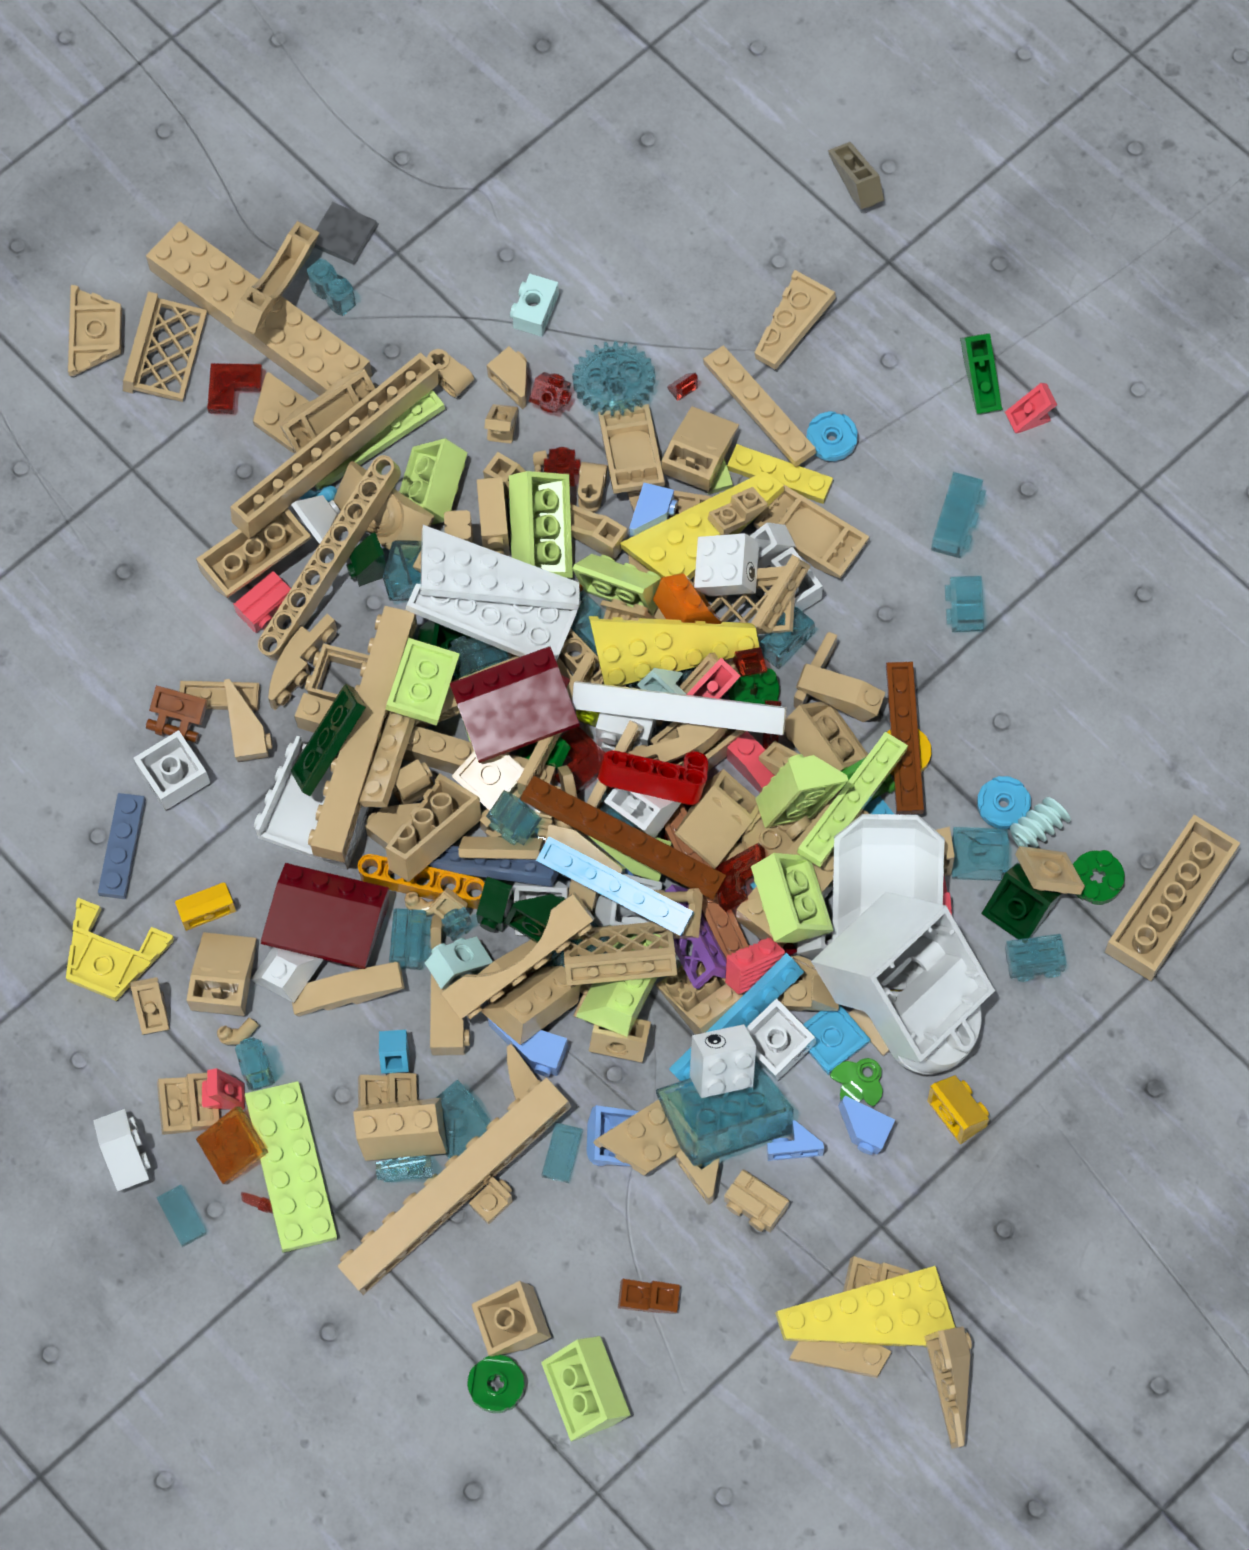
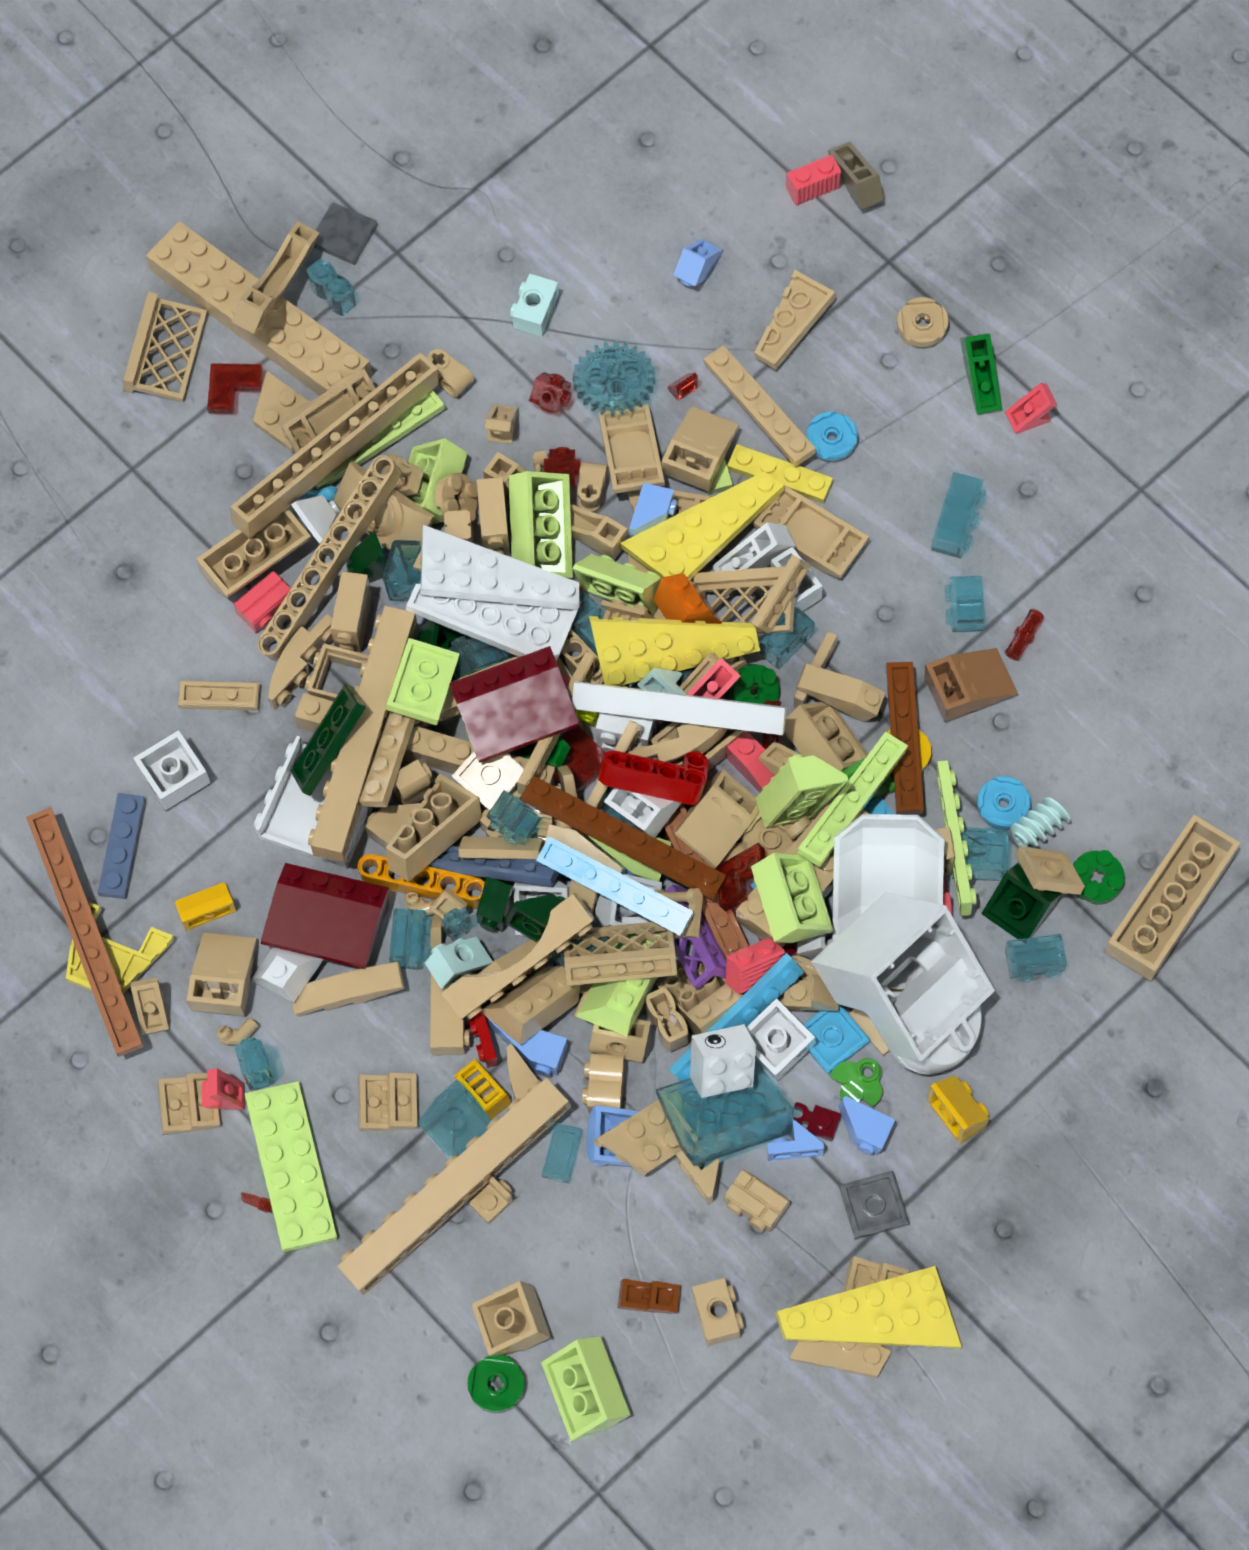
(84, 932): none -> nougat plate
(93, 330): tan wing -> none
(119, 1145): white brick -> none
(179, 706): dark orange plate -> none
(181, 1215): clear light blue tile -> none
(231, 1145): clear orange plate -> none
(247, 732): tan slope -> none
(351, 611): none -> tan brick
(393, 1051): medium azure brick -> none
(400, 1129): tan slope -> none
(405, 1168): clear light blue wing -> none
(410, 477): none -> tan wing
(463, 488): none -> tan plate
(485, 1048): none -> red plate
(493, 1102): none -> yellow slope
(510, 375): tan slope -> none
(605, 1081): none -> tan brick
(670, 1023): none -> tan brick
(697, 262): none -> light blue slope
(717, 1329): none -> tan brick
(726, 564): white brick -> none
(741, 510): tan slope -> none
(749, 662): clear red slope -> none
(813, 179): none -> coral brick
(820, 1122): none -> dark red plate
(873, 1205): none -> flat silver tile
(922, 335): none -> tan plate
(950, 1366): tan wedge -> none
(961, 871): none -> yellowish green plate
(968, 682): none -> medium nougat slope
(1024, 634): none -> clear red pin

